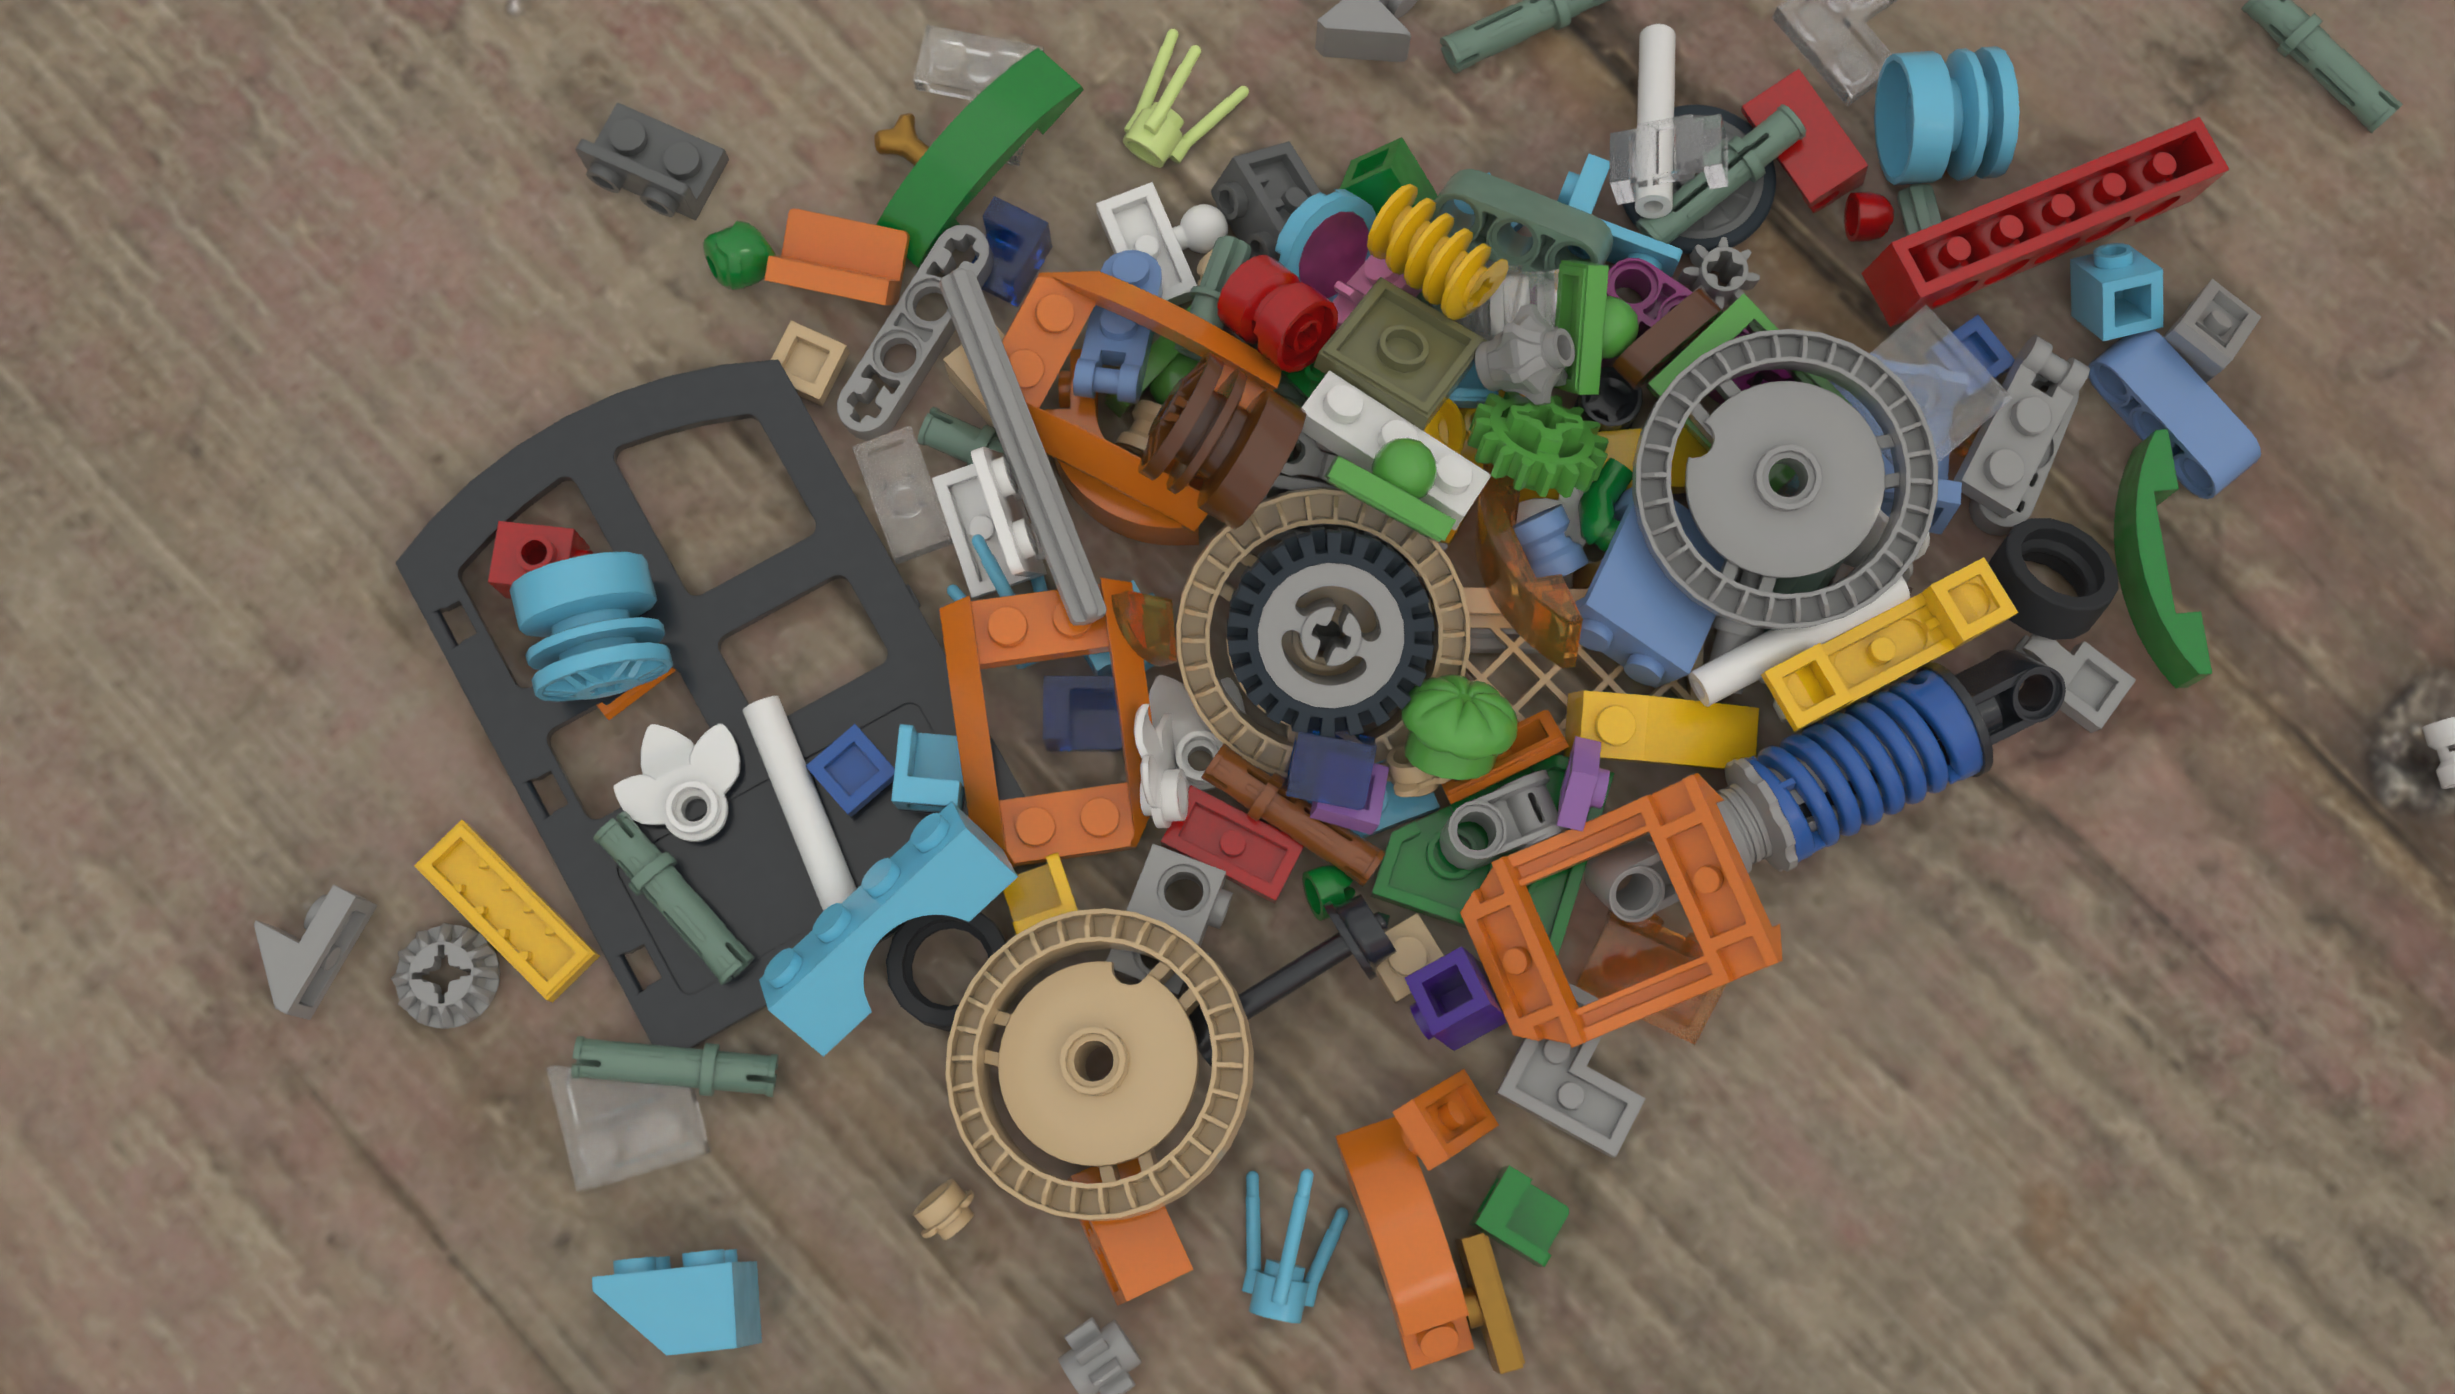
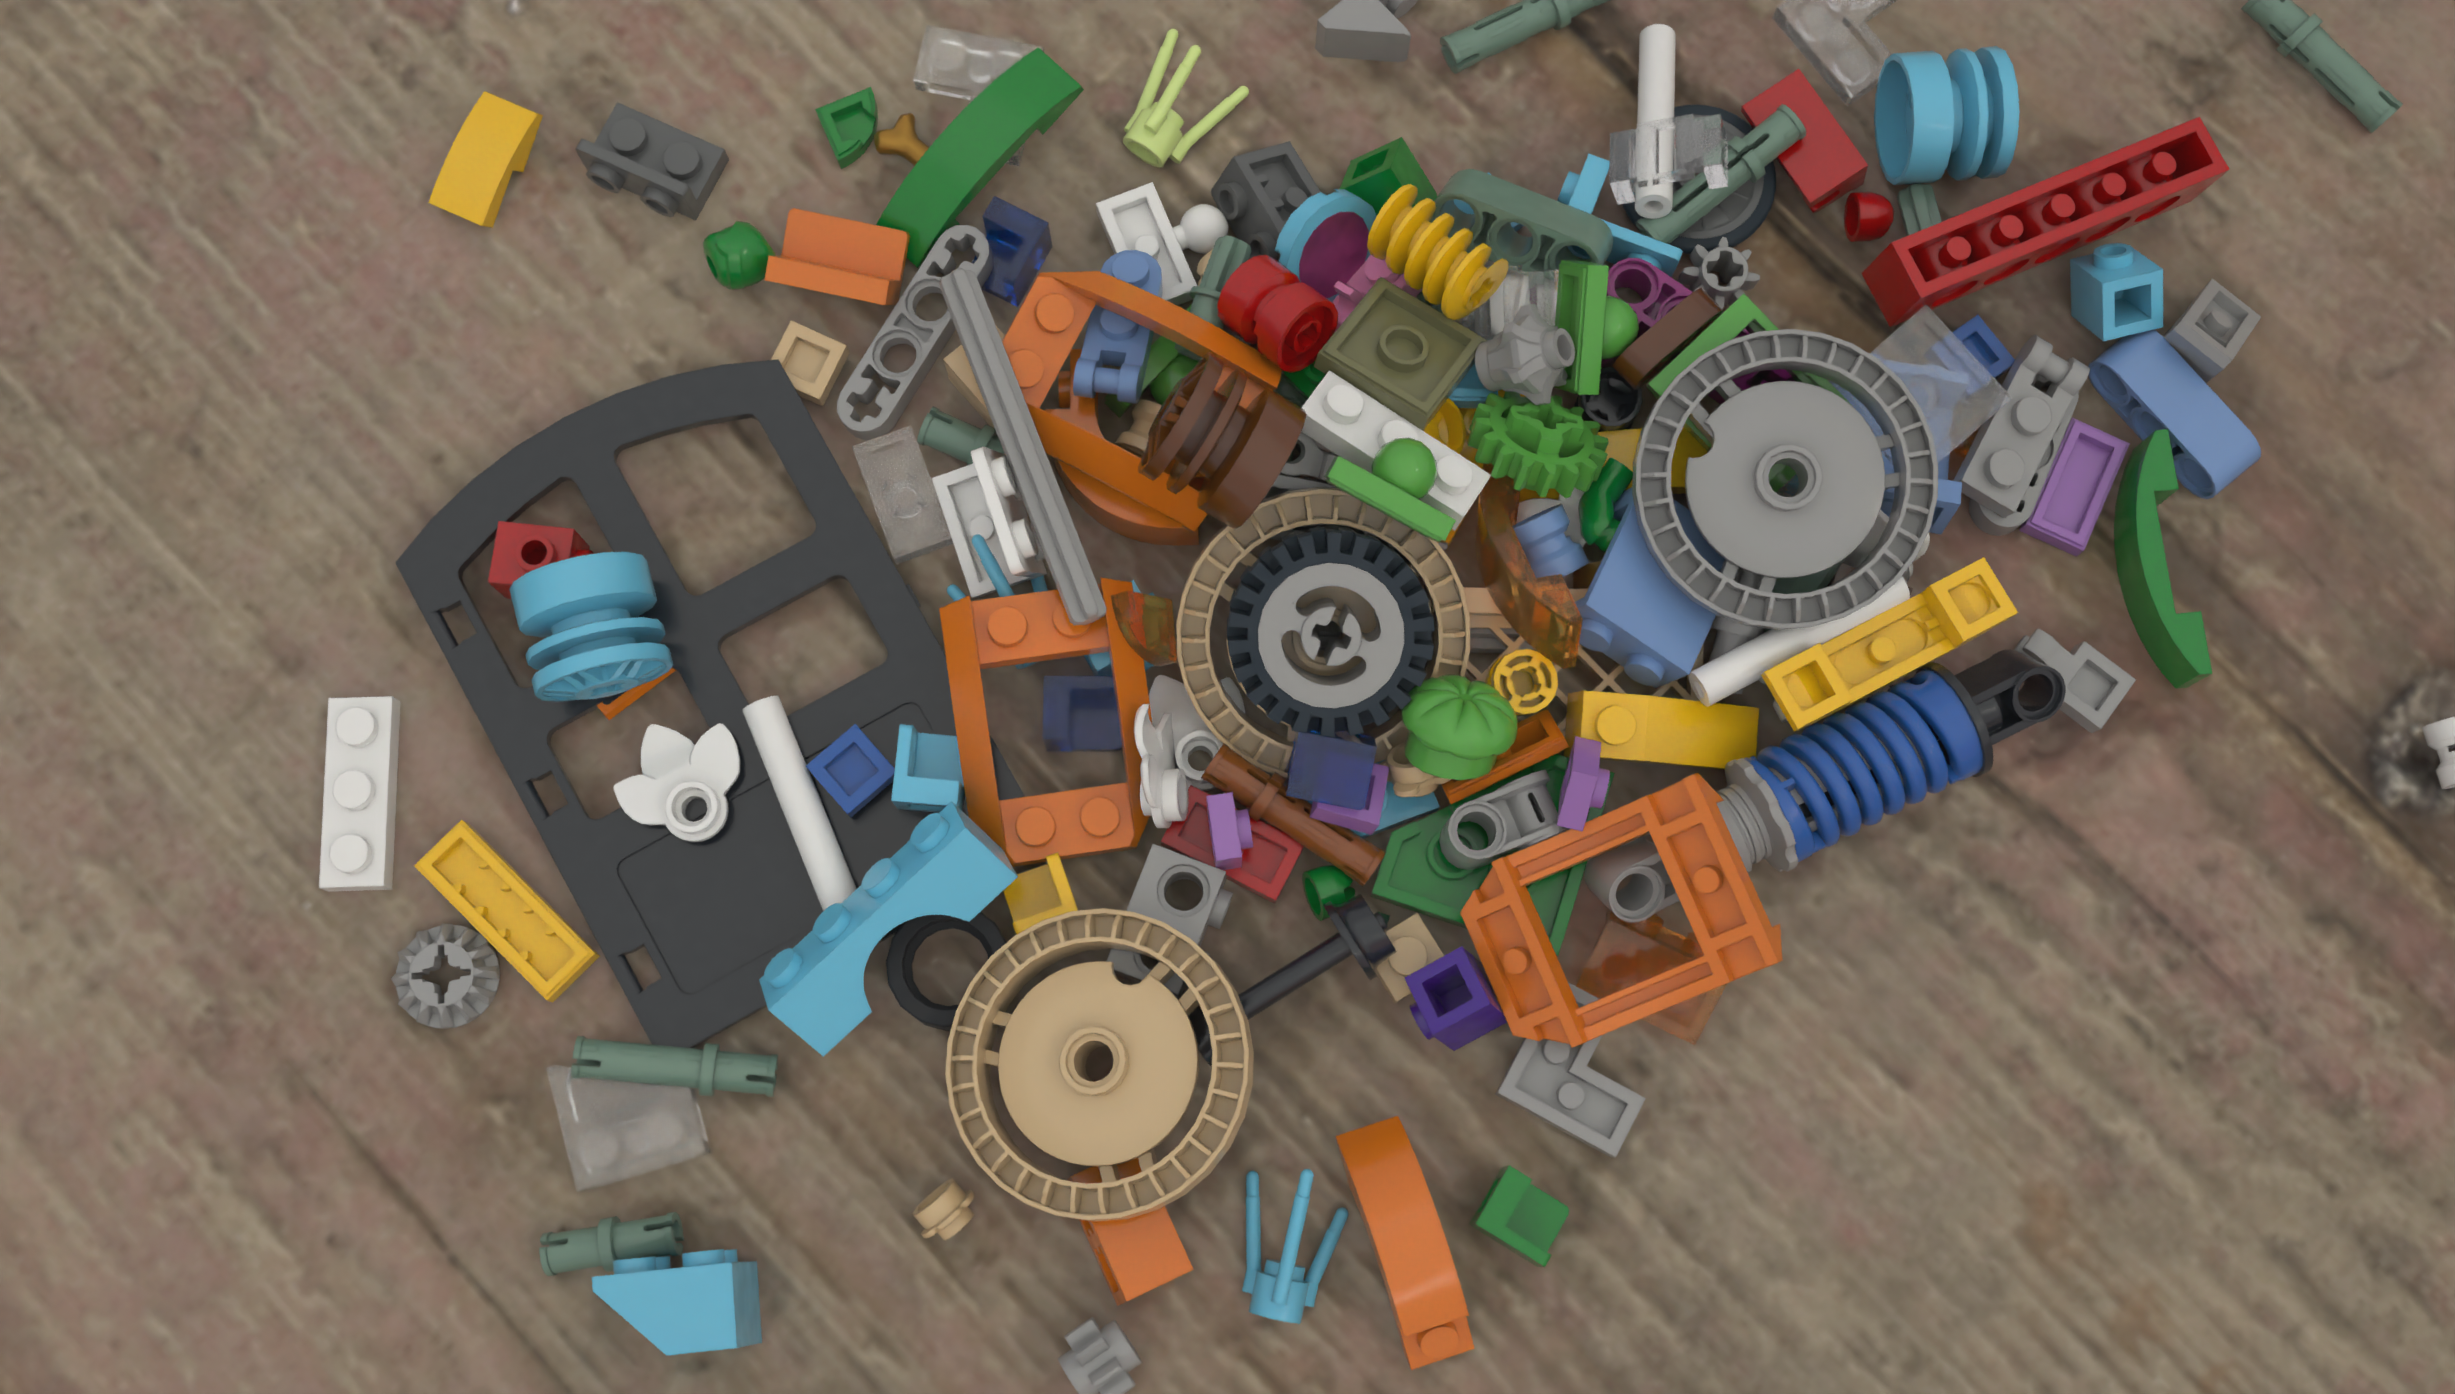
(305, 967): light grey slope -> none
(360, 794): none -> white plate
(482, 158): none -> yellow slope
(611, 1242): none -> sand green pin
(656, 878): sand green pin -> none
(850, 125): none -> green tile
(1228, 830): none -> medium lavender plate
(1444, 1120): orange plate -> none
(1488, 1303): pearl gold plate -> none
(1518, 685): none -> yellow wheel
(2073, 556): black tyre -> none
(2076, 487): none -> medium lavender tile

